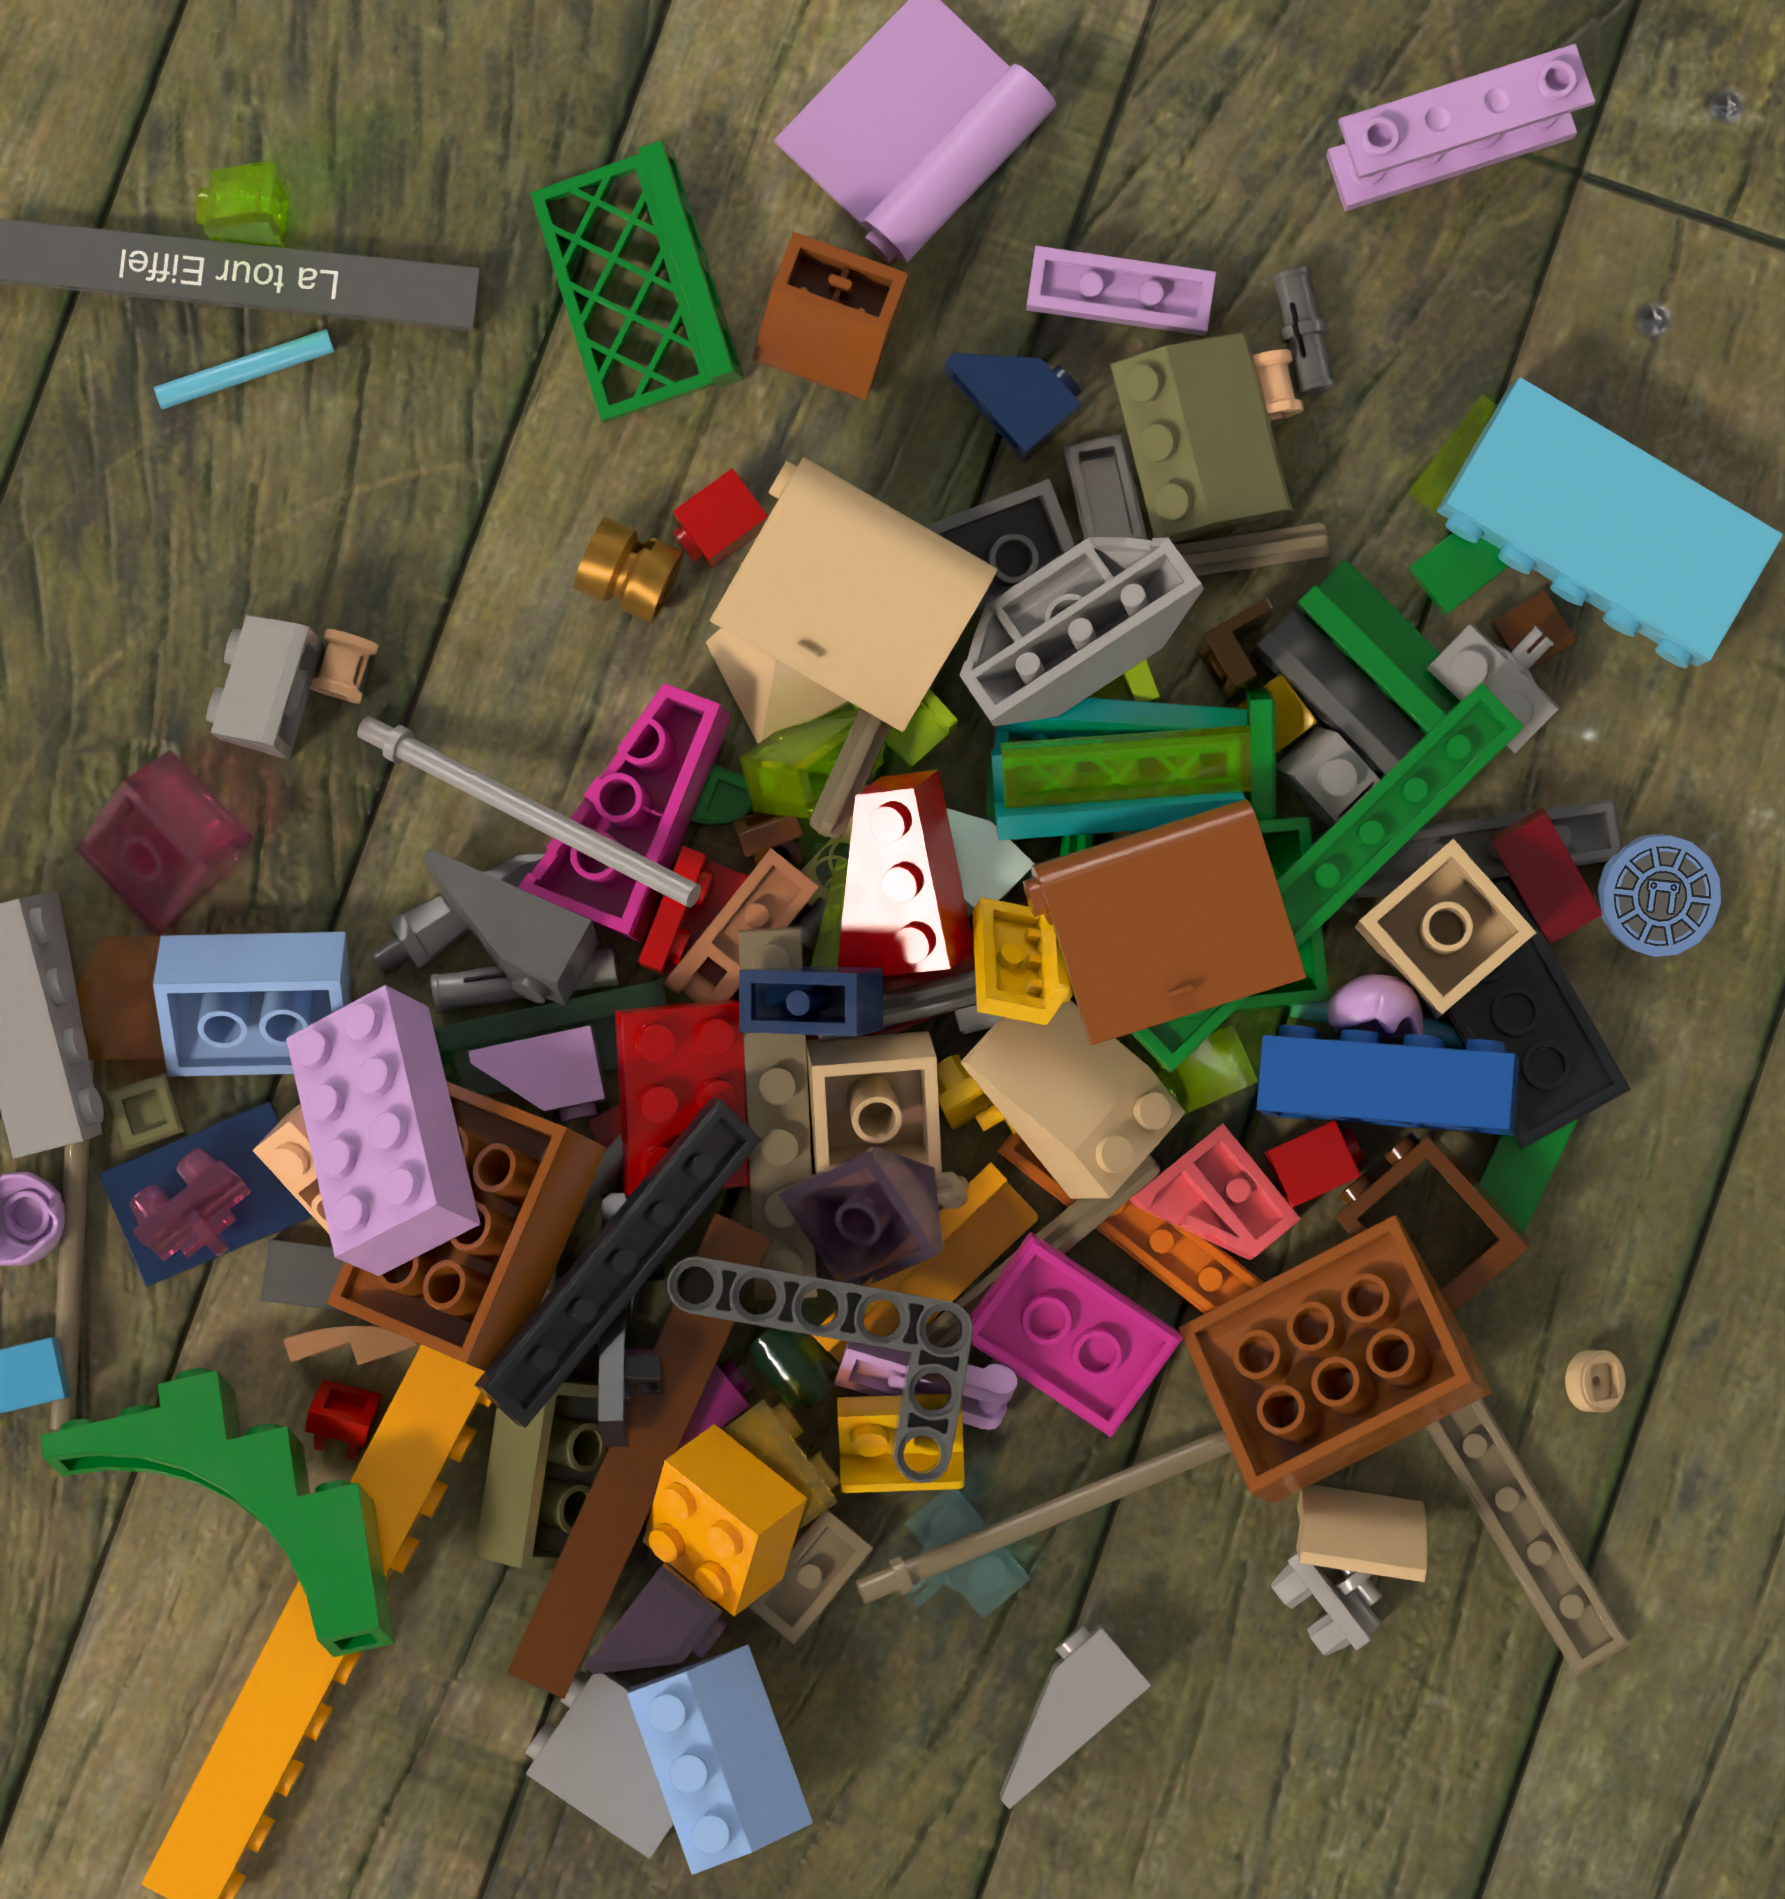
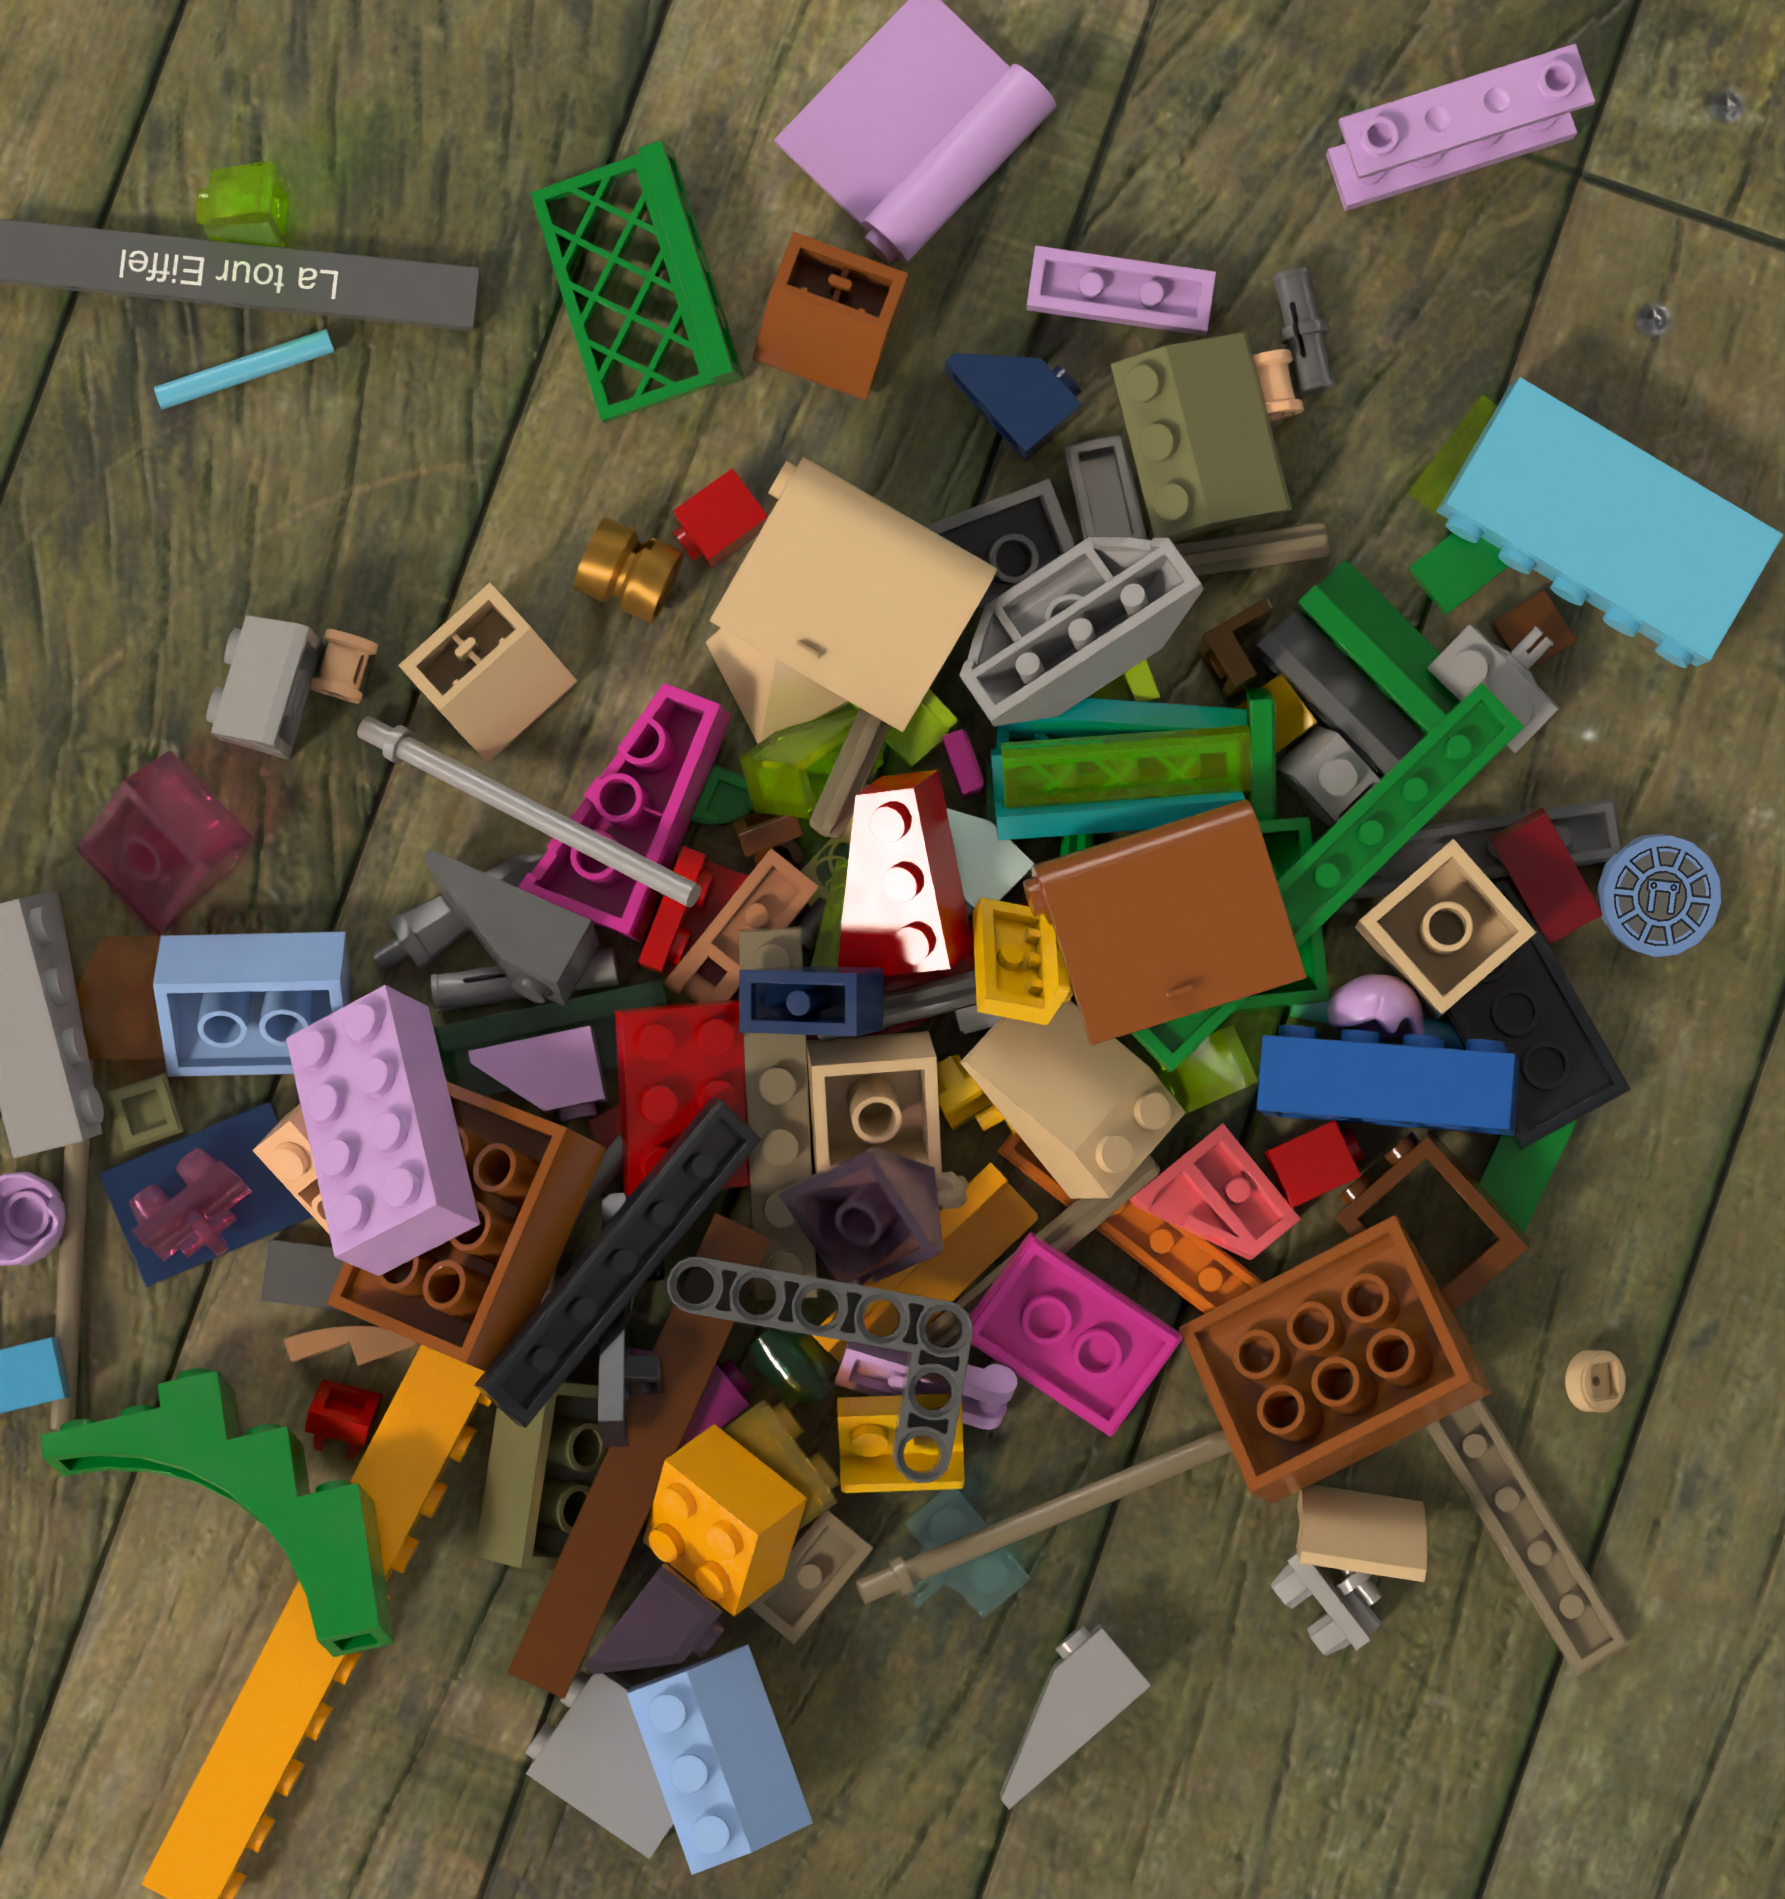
(488, 673): none -> tan slope
(963, 764): none -> dark pink tile

